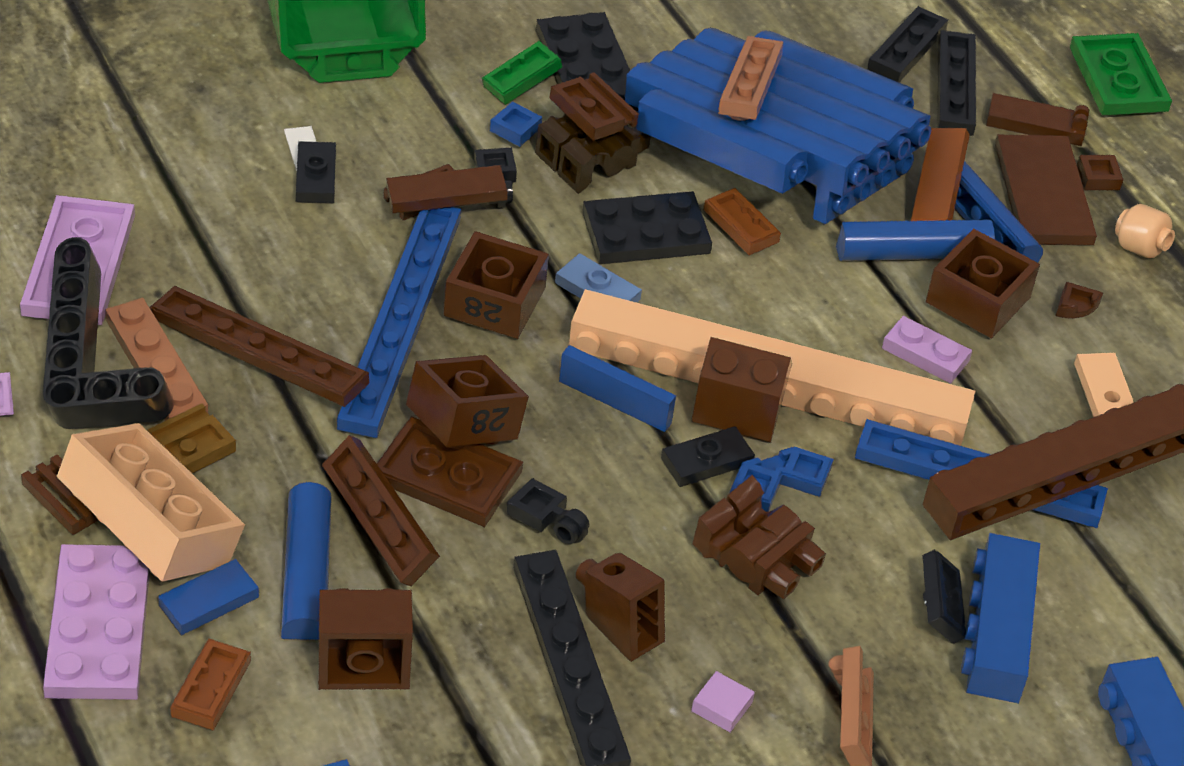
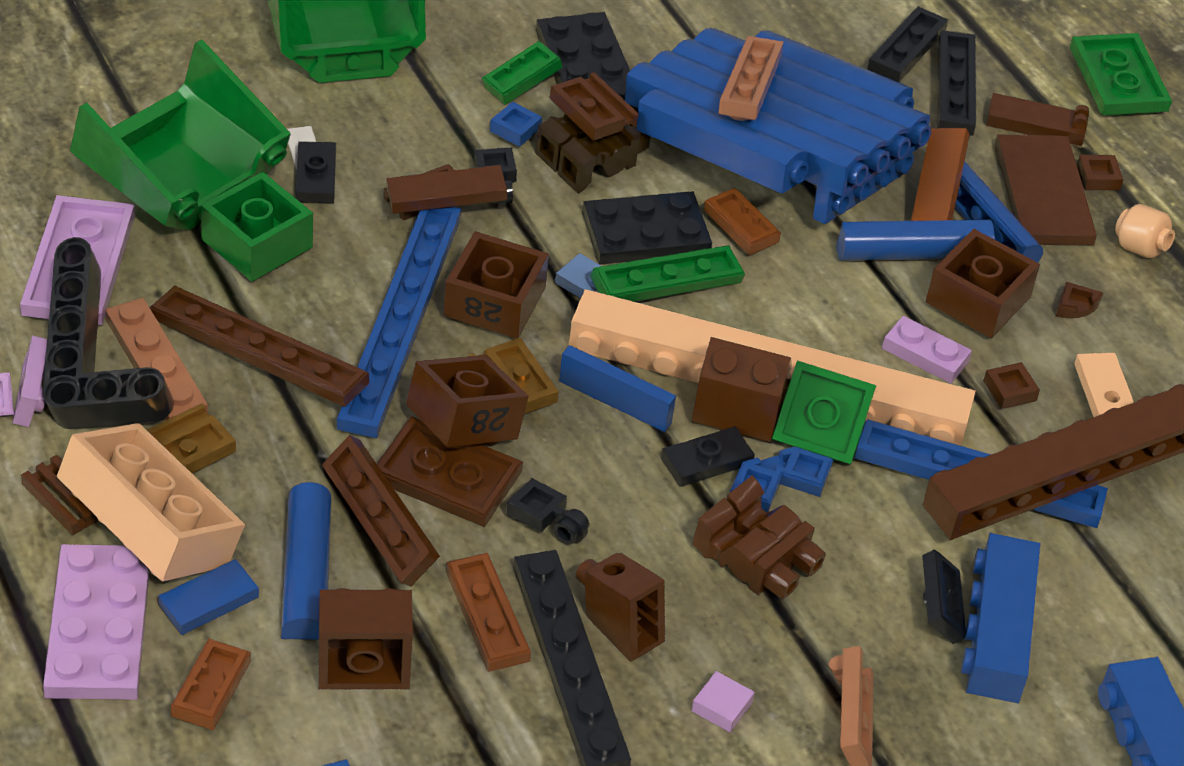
(30, 392): none -> lavender plate
(185, 144): none -> green windscreen
(257, 226): none -> green brick
(488, 612): none -> dark orange tile
(523, 368): none -> pearl gold plate
(669, 274): none -> green tile
(824, 412): none -> green plate
(1011, 385): none -> reddish brown plate

